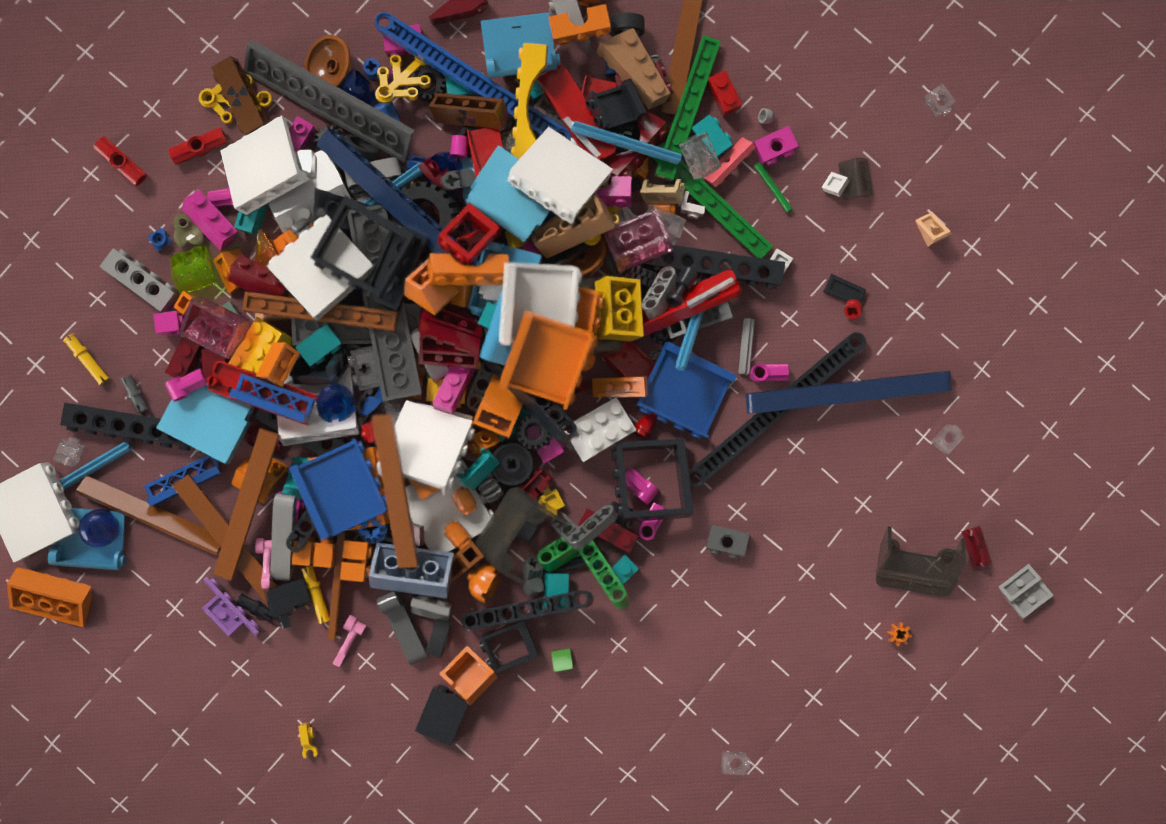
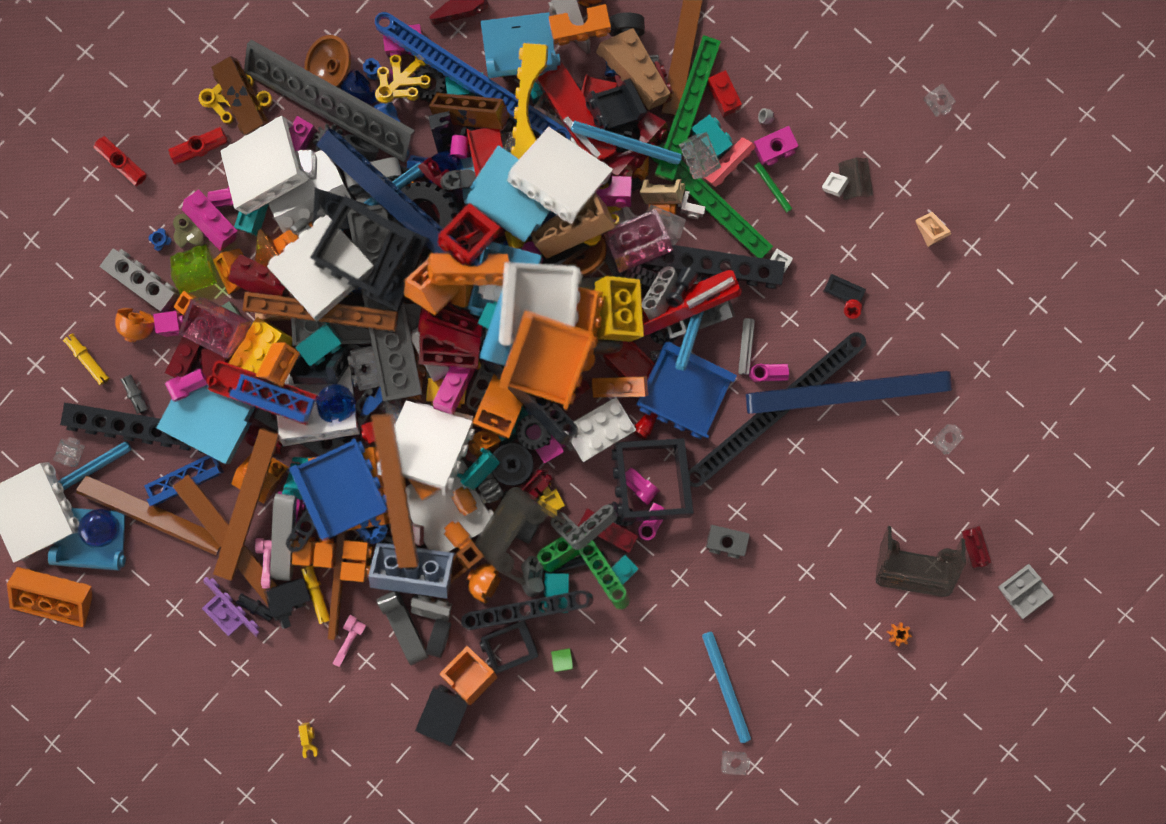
(134, 325): none -> orange cylinder
(442, 130): none -> black hinge
(726, 687): none -> dark azure axle

